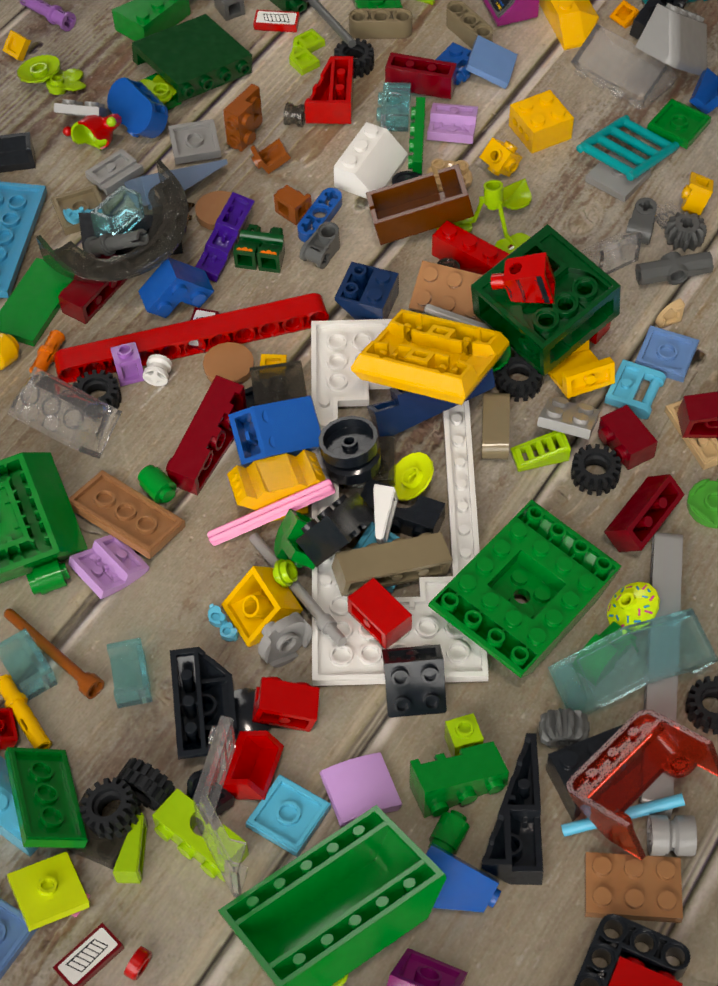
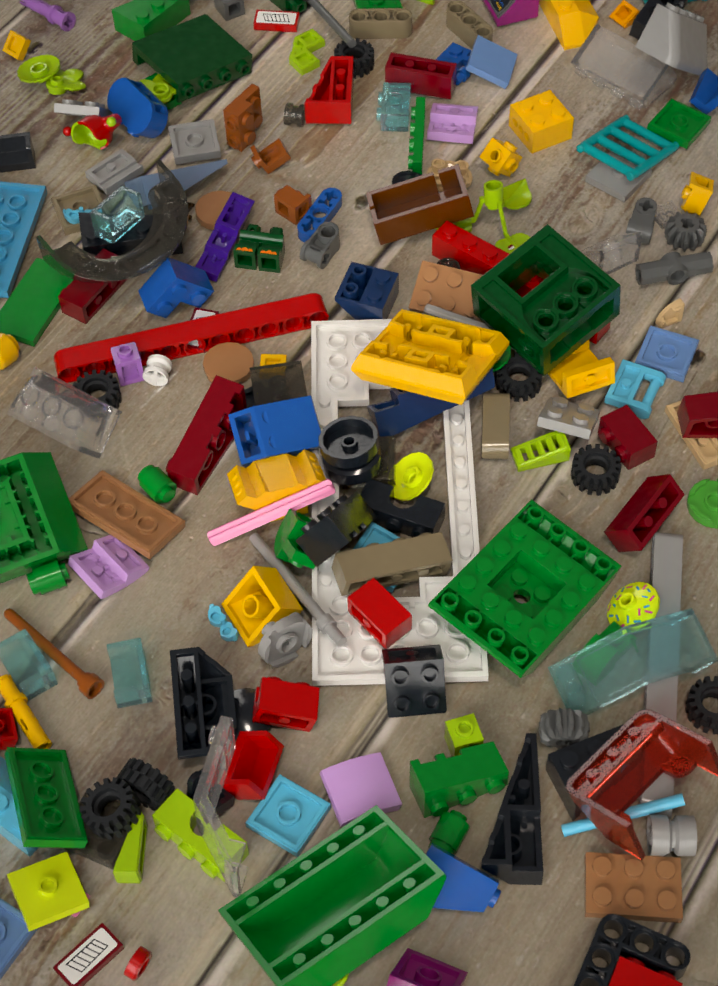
(47, 351): orange pin -> none
(109, 244): dark grey pin -> none
(285, 572): lime plate -> none
(369, 161): white slope -> none
(384, 508): white slope -> none
(527, 279): red torso -> none

